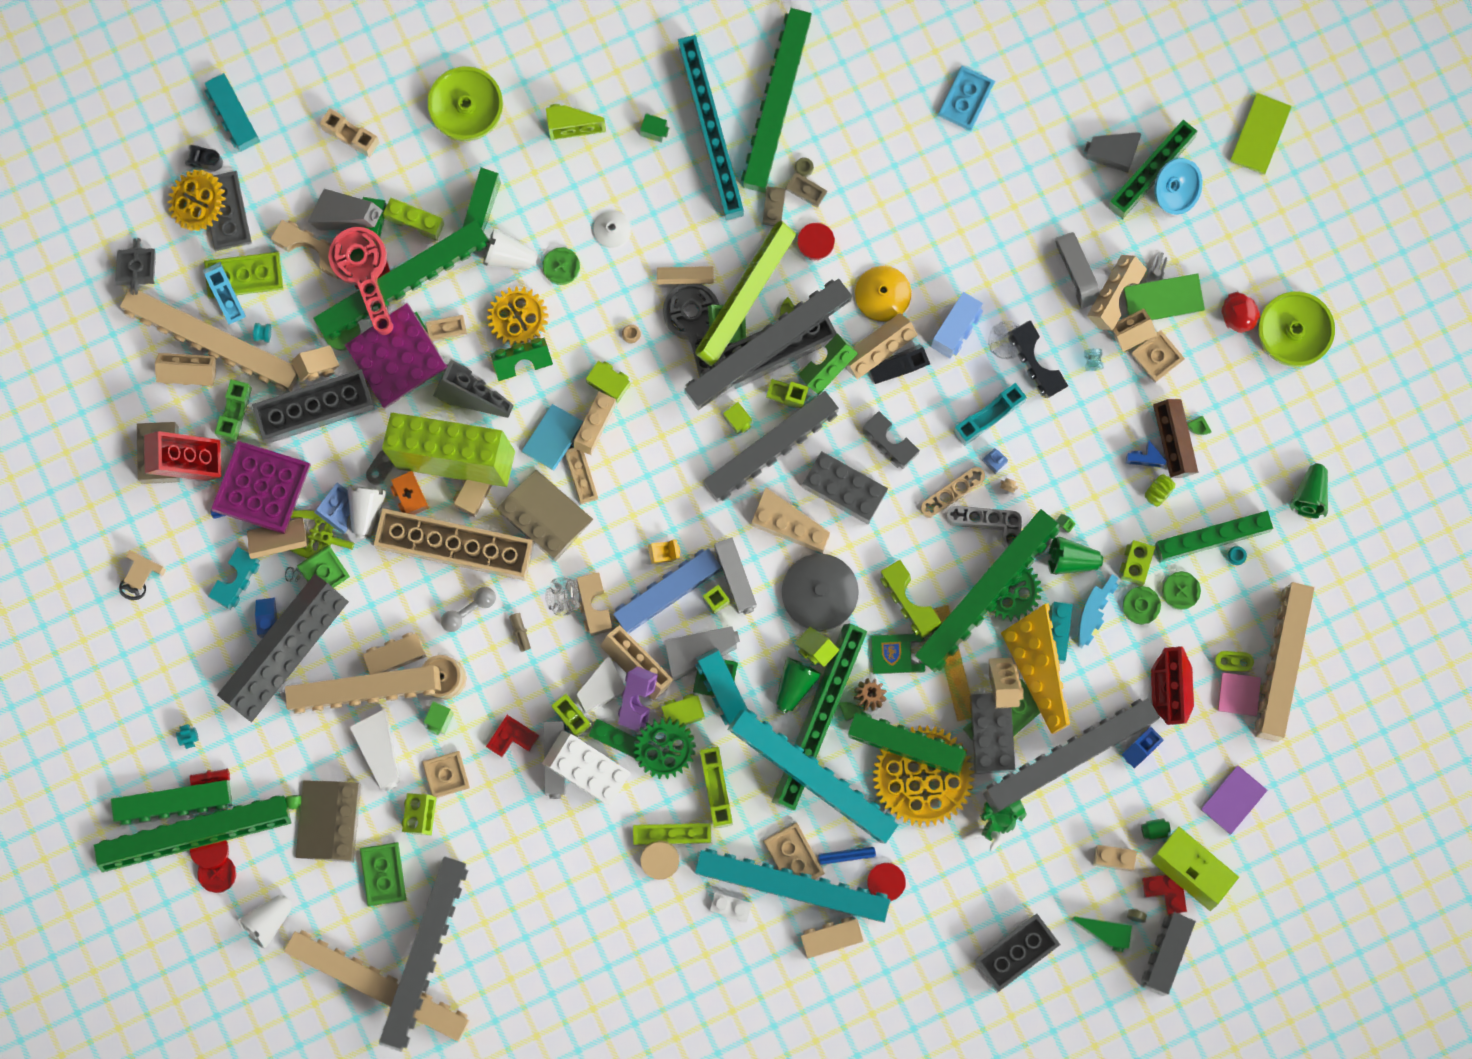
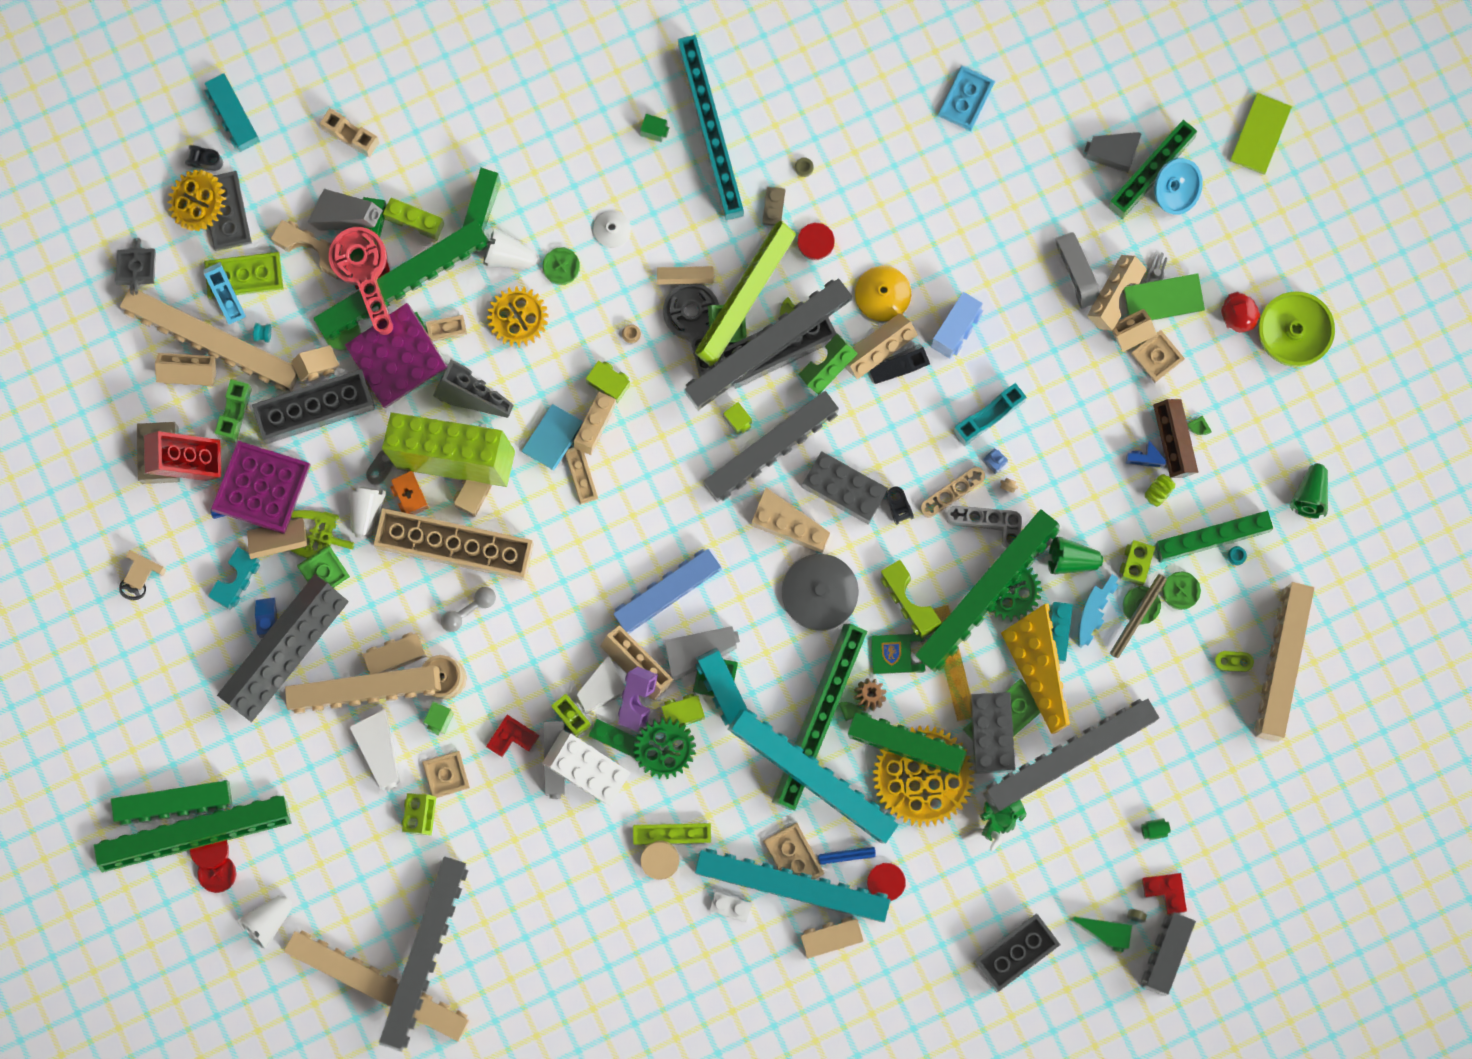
(187, 736): teal gear -> none
(210, 776): red pin -> none
(292, 574): clear hinge -> none
(293, 802): bright green hinge -> none
(328, 820): dark tan slope -> none
(335, 508): medium blue wing -> none
(383, 874): bright green tile -> none
(465, 103): lime dish -> none
(520, 632): dark tan axle -> none
(534, 351): green arch -> none
(545, 515): dark tan slope -> none
(564, 606): clear plate -> none
(571, 122): lime slope -> none
(597, 621): tan arch -> none
(664, 551): yellow bracket -> none
(716, 599): lime brick -> none
(716, 787): lime arch -> none
(735, 576): light grey slope -> none
(777, 100): green brick -> none
(790, 394): lime brick -> none
(794, 684): green cone -> none
(806, 190): dark tan plate -> none
(816, 647): lime brick -> none
(899, 506): none -> black piece
(901, 453): dark grey arch -> none
(995, 340): clear plate -> none
(1005, 682): tan brick -> none
(1024, 339): black arch -> none
(1065, 522): bright green piece -> none
(1093, 359): clear light blue wheel -> none
(1115, 858): tan brick -> none
(1138, 616): none -> dark tan axle
(1142, 747): blue slope -> none
(1173, 686): red wedge -> none
(1194, 869): lime brick -> none
(1234, 799): medium lavender tile -> none
(1239, 694): bright pink tile -> none

